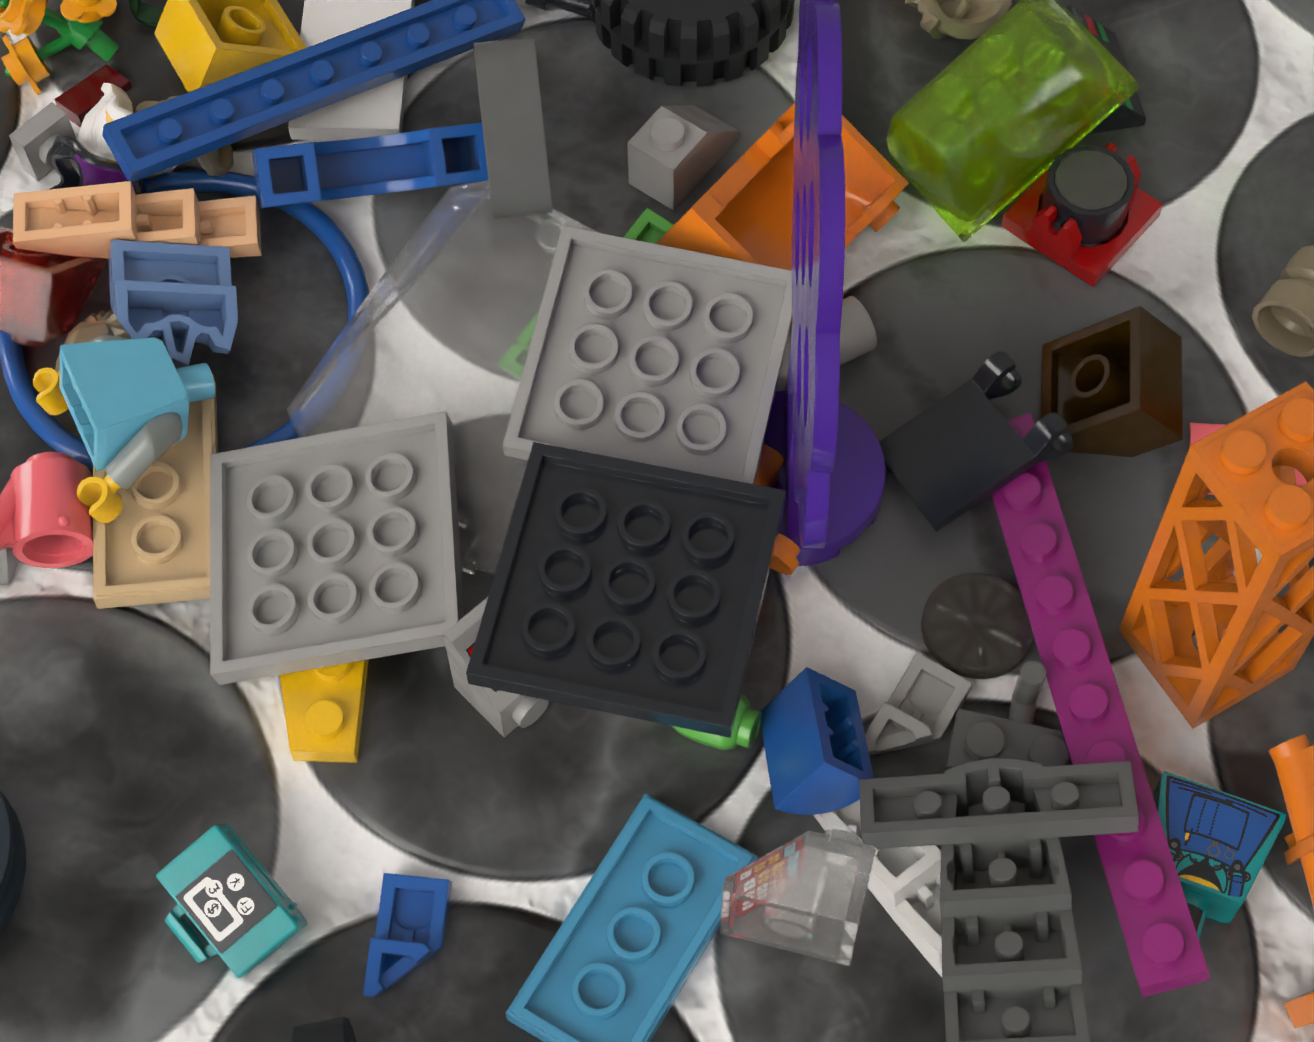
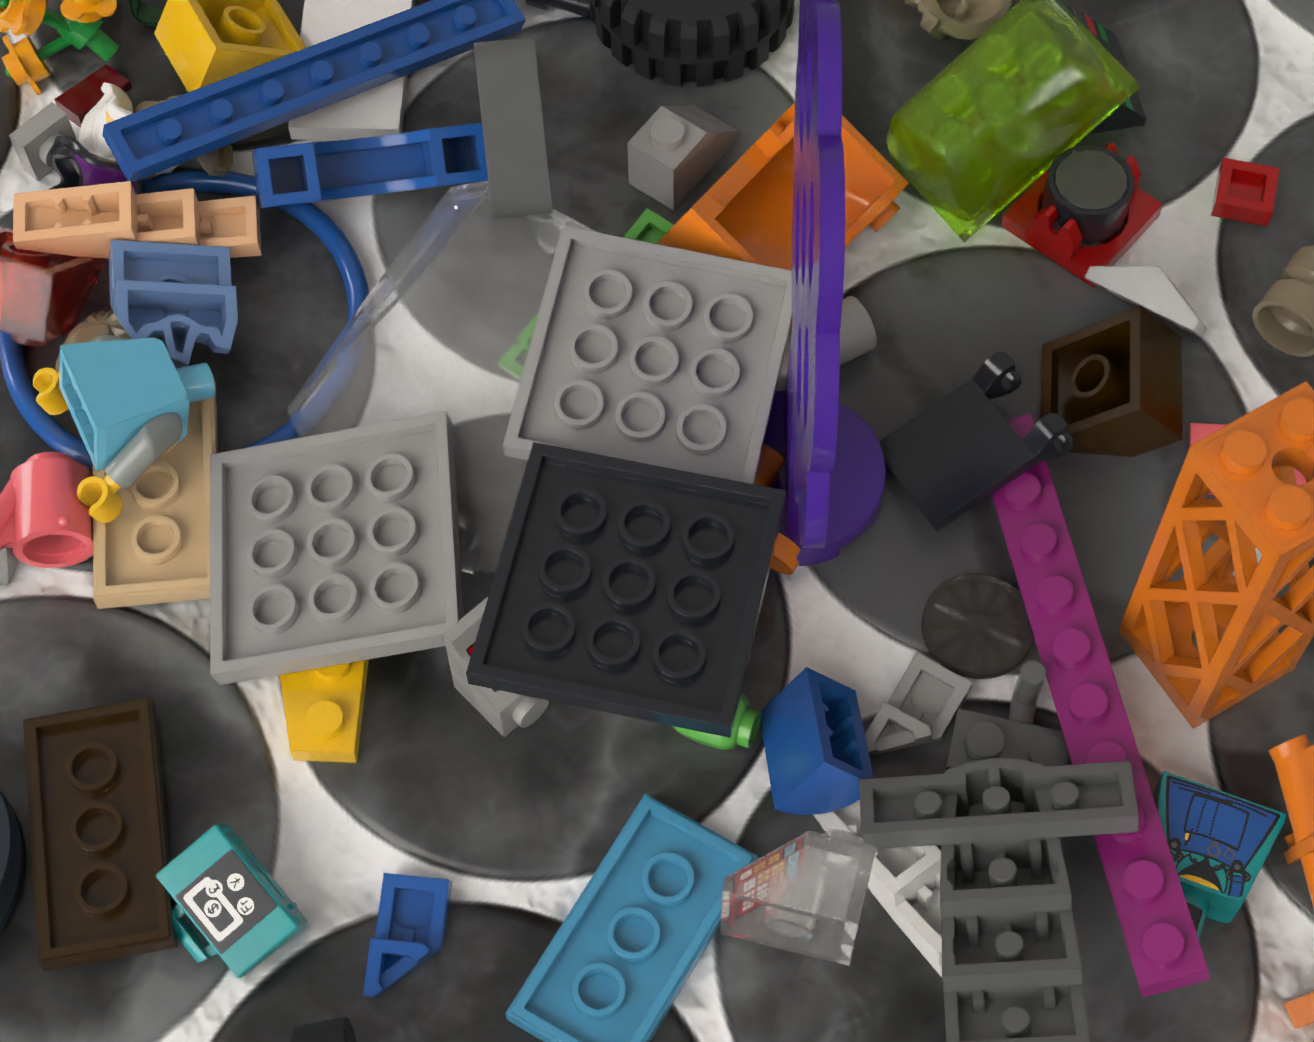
(98, 834): none -> dark brown piece
(1151, 290): none -> light grey slope
(1245, 192): none -> red plate

